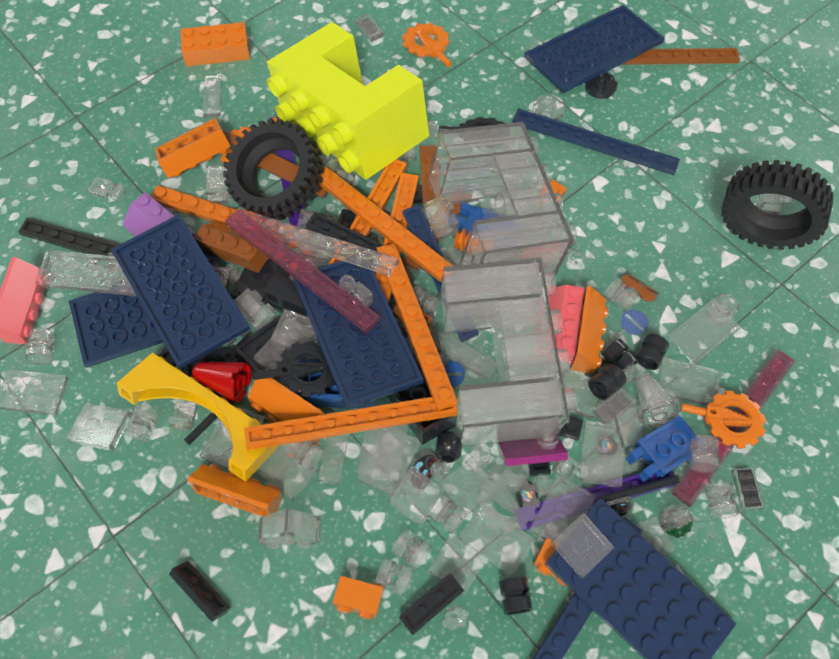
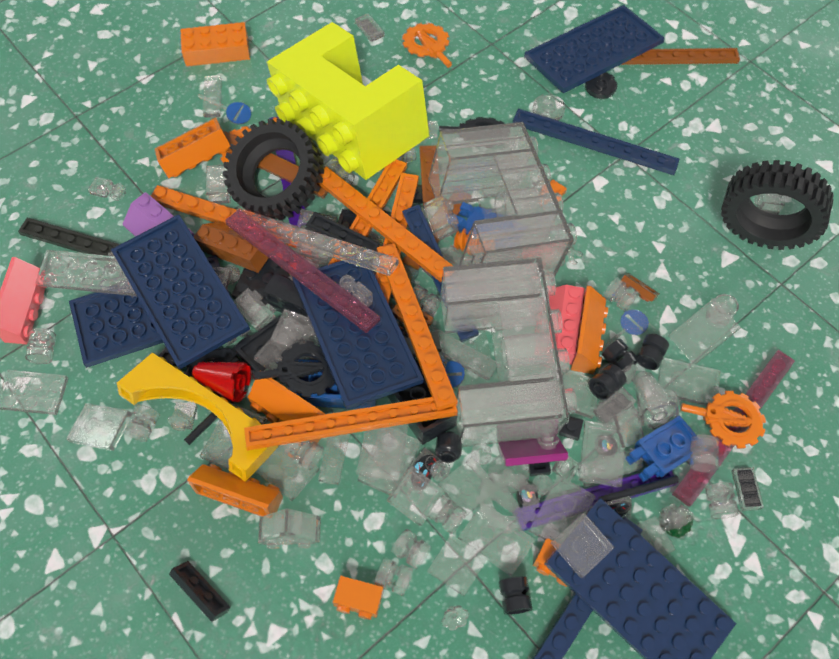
(236, 112): none -> blue piece
(431, 604): black plate -> none

